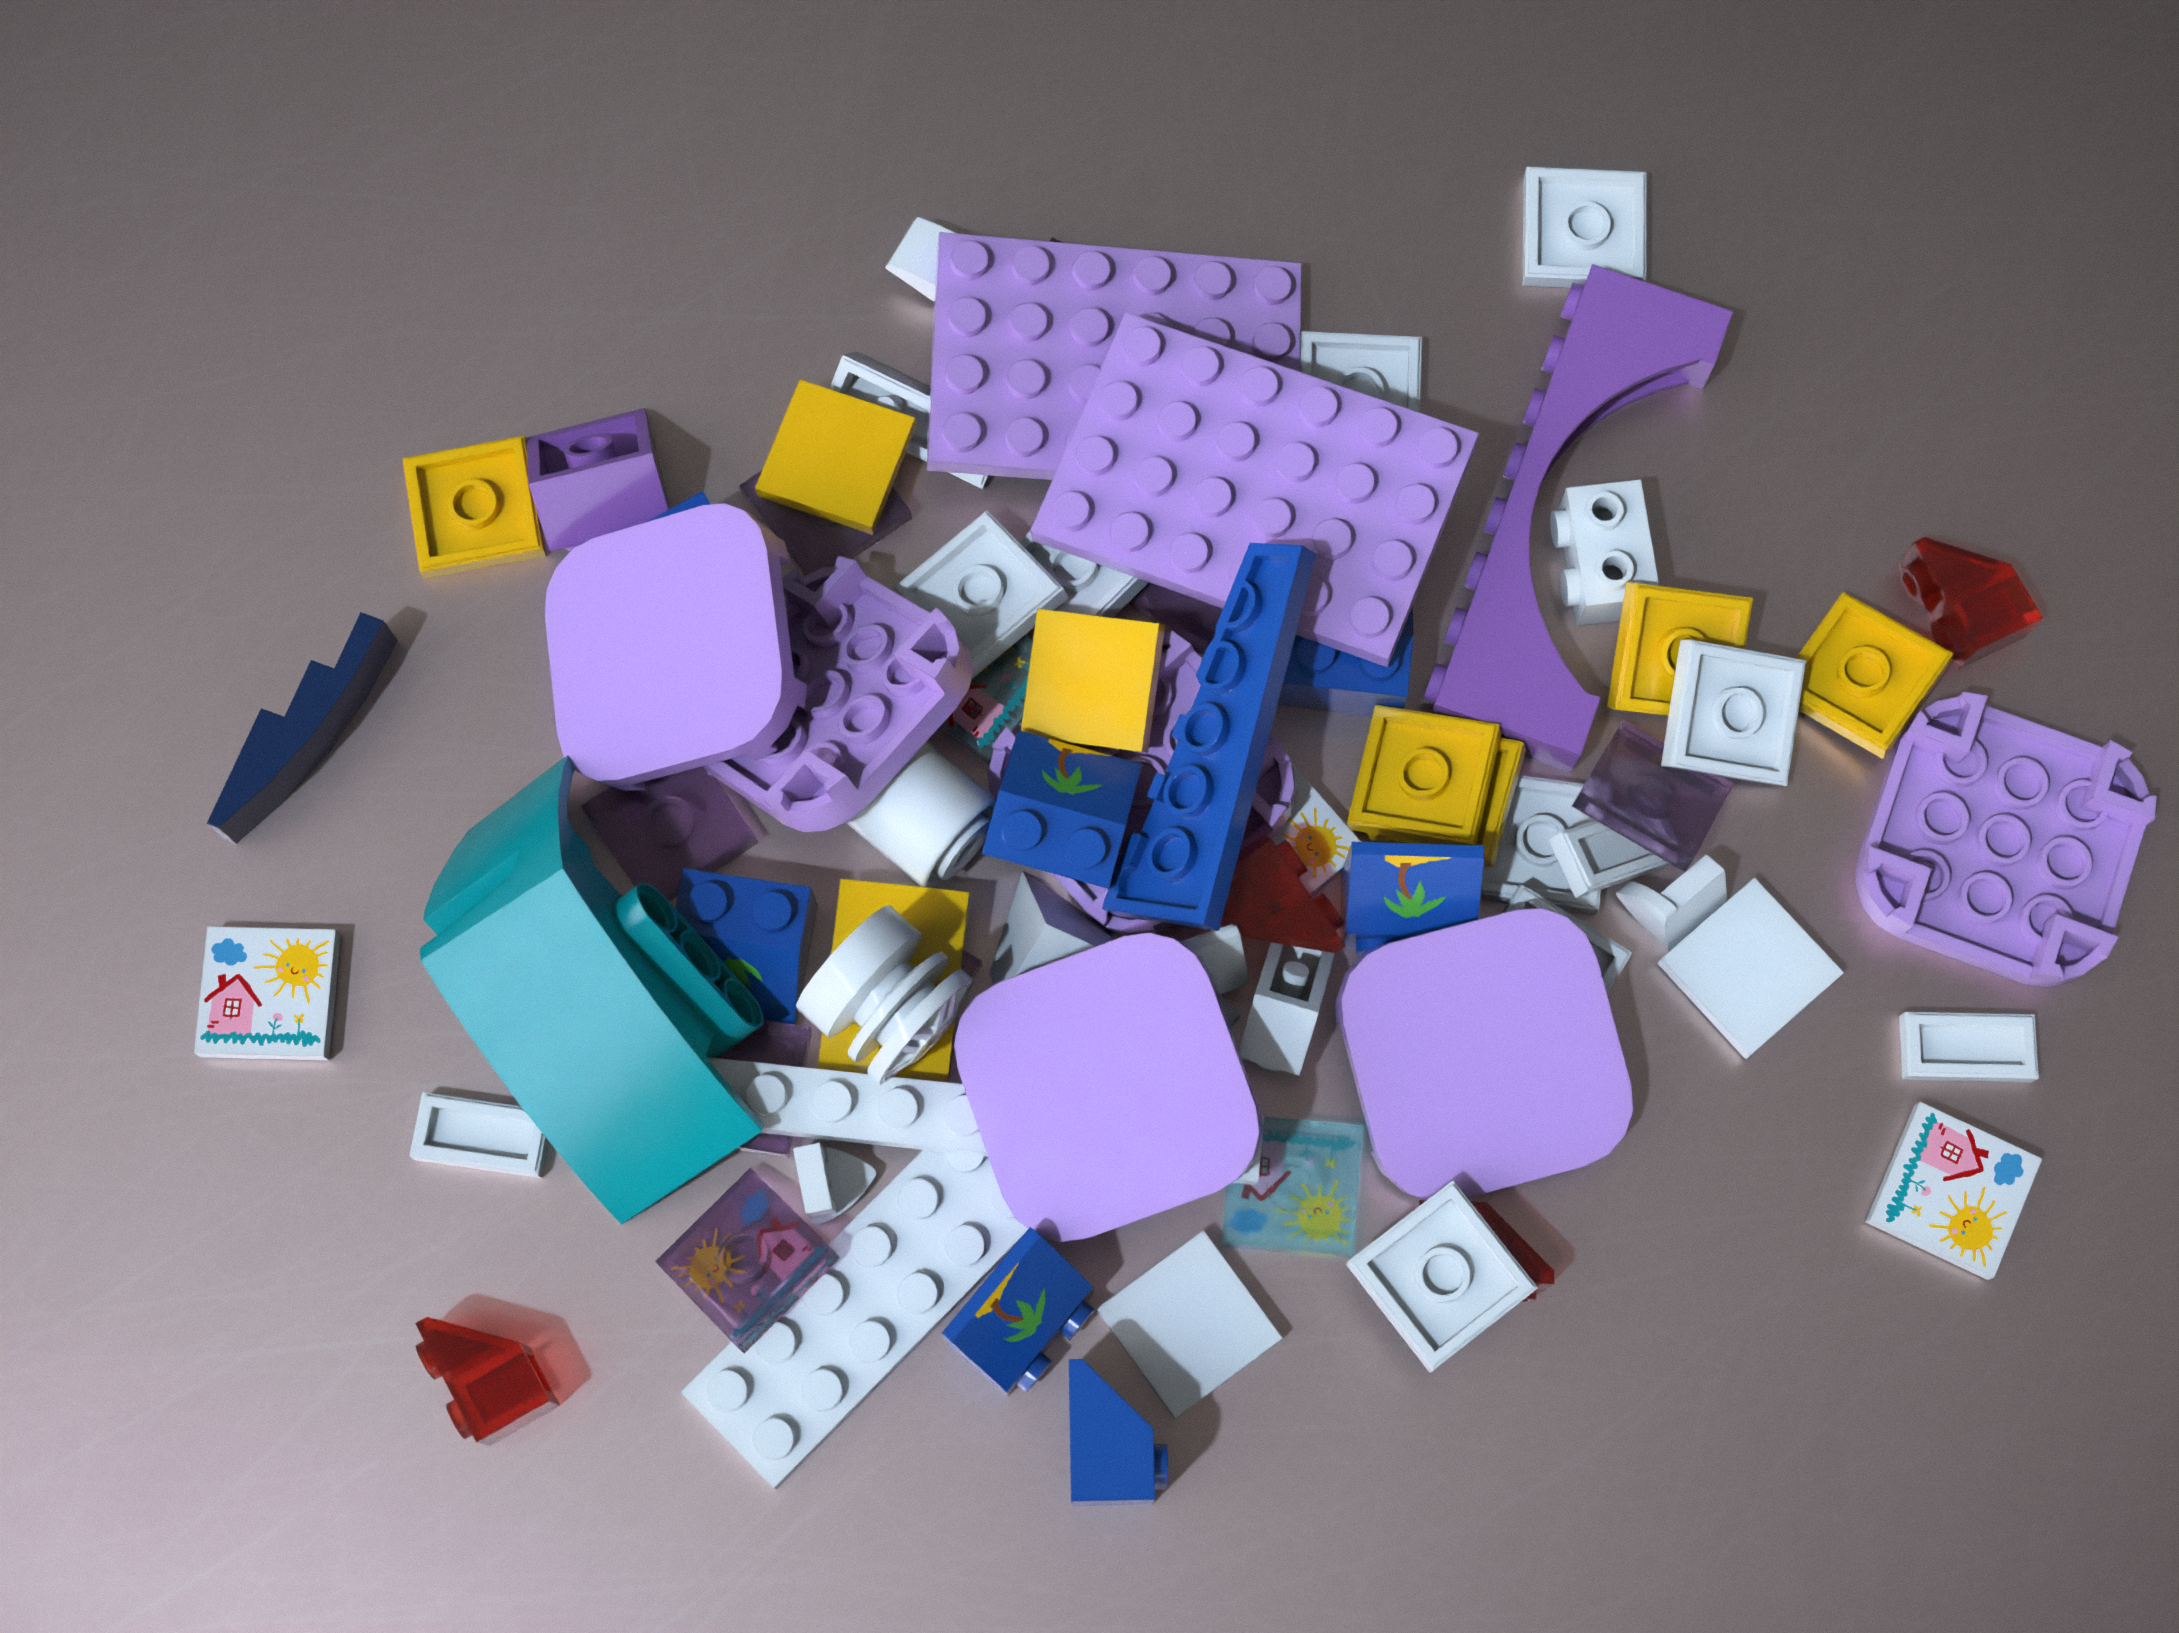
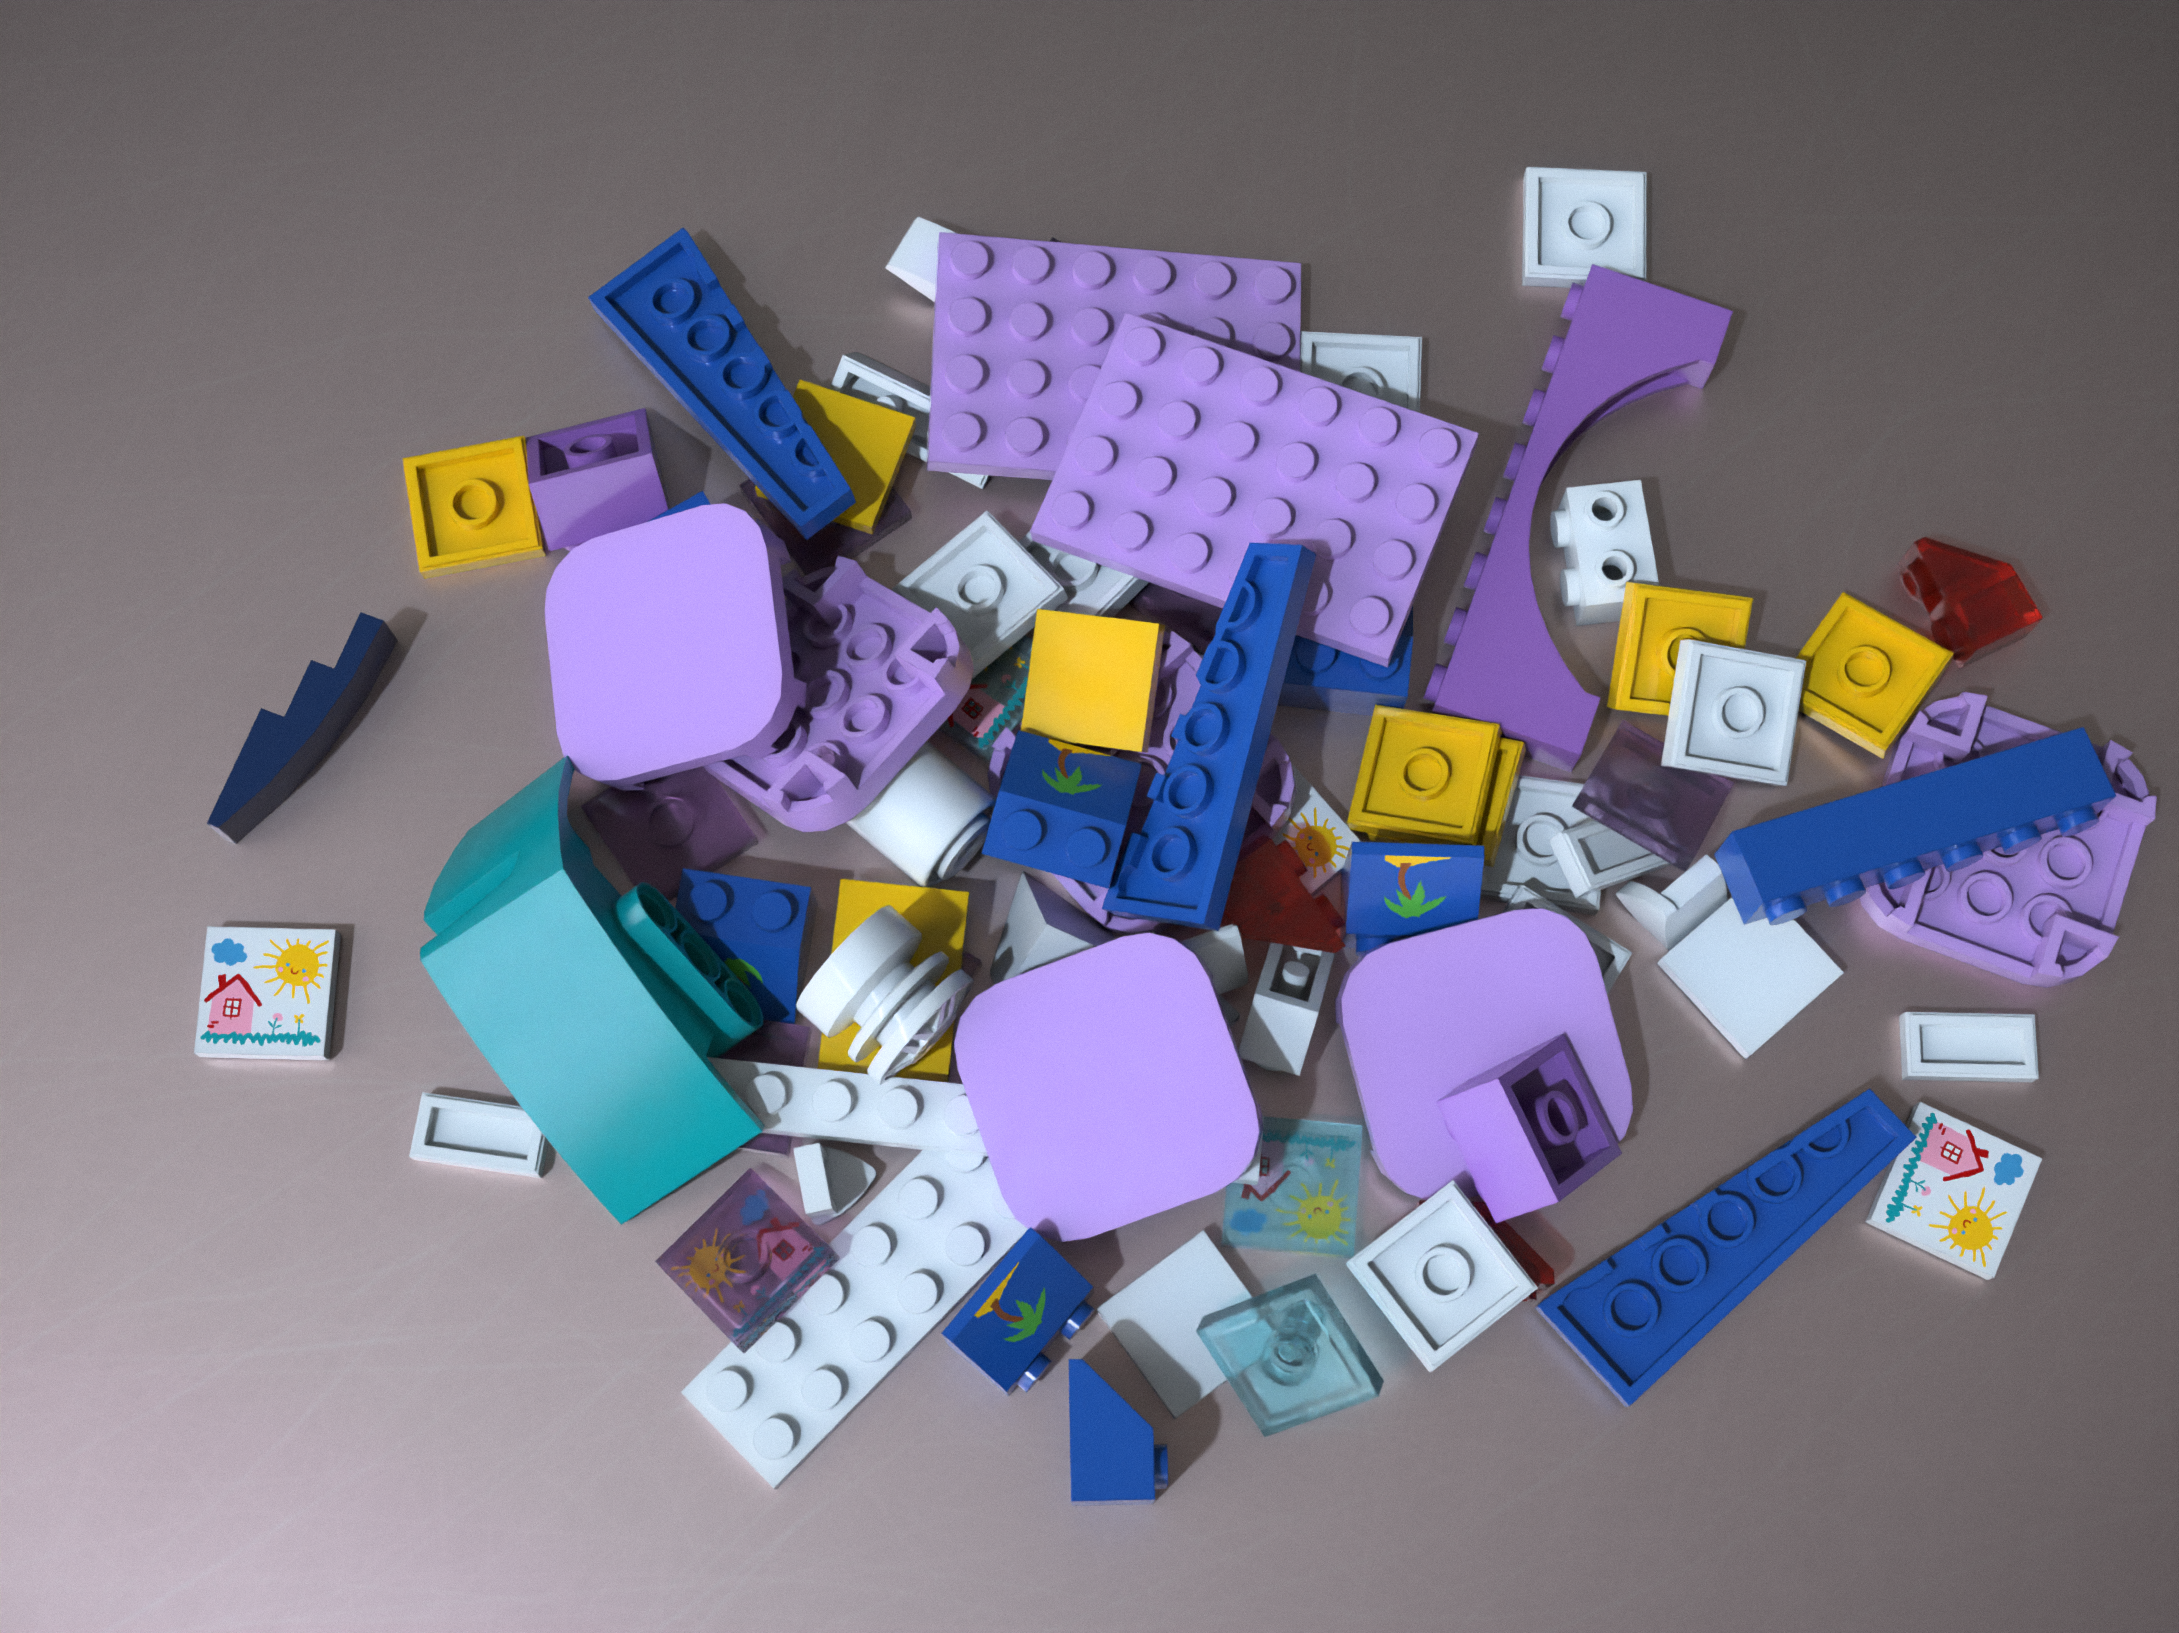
(490, 1377): clear red slope -> none
(705, 356): none -> blue wing
(1290, 1355): none -> clear light blue tile
(1529, 1130): none -> medium lavender slope
(1688, 1273): none -> blue wing
(1914, 826): none -> blue brick

